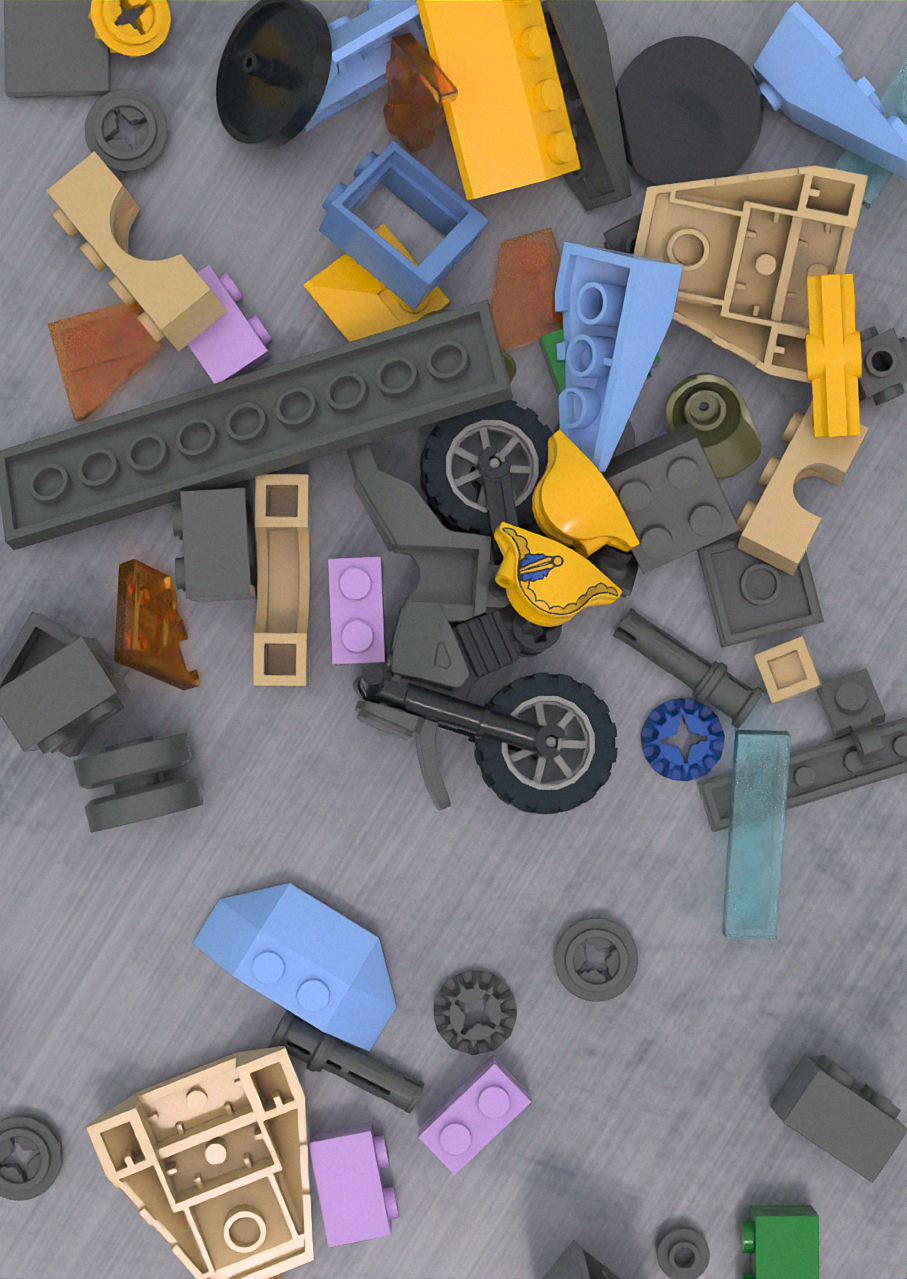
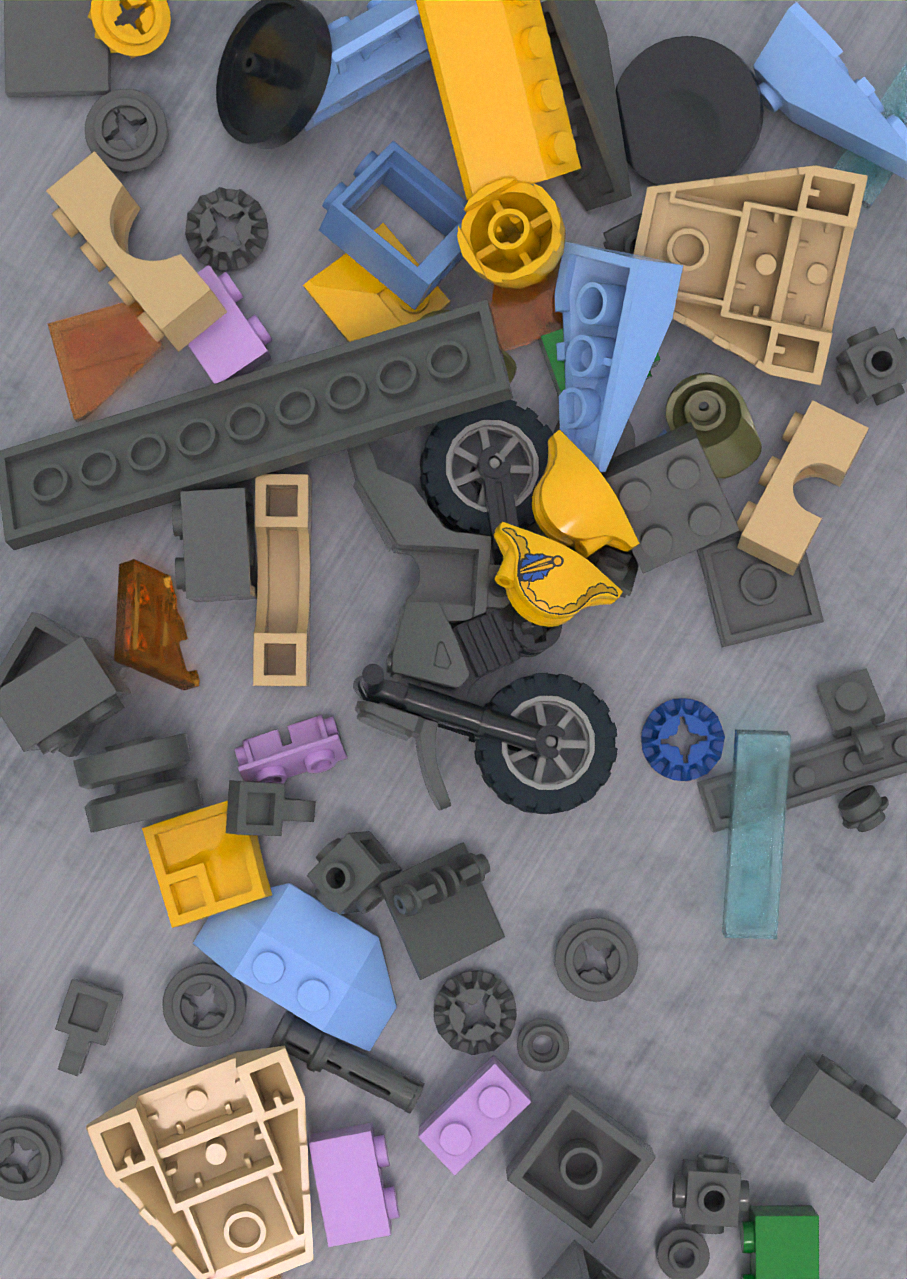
(87, 1018): none -> dark grey plate
(180, 1011): none -> dark grey gear
(203, 866): none -> yellow plate
(223, 253): none -> dark grey gear
(261, 808): none -> dark grey plate
(312, 750): none -> lavender hinge
(351, 873): none -> dark grey brick
(357, 610): lavender brick -> none
(415, 93): clear orange wing -> none
(442, 909): none -> dark grey hinge
(512, 233): none -> yellow cylinder
(542, 1061): none -> dark grey plate
(580, 1164): none -> dark grey brick
(705, 1175): none -> dark grey brick
(708, 680): dark grey pin -> none
(788, 670): tan plate -> none
(833, 355): yellow piece -> none
(863, 809): none -> dark grey plate

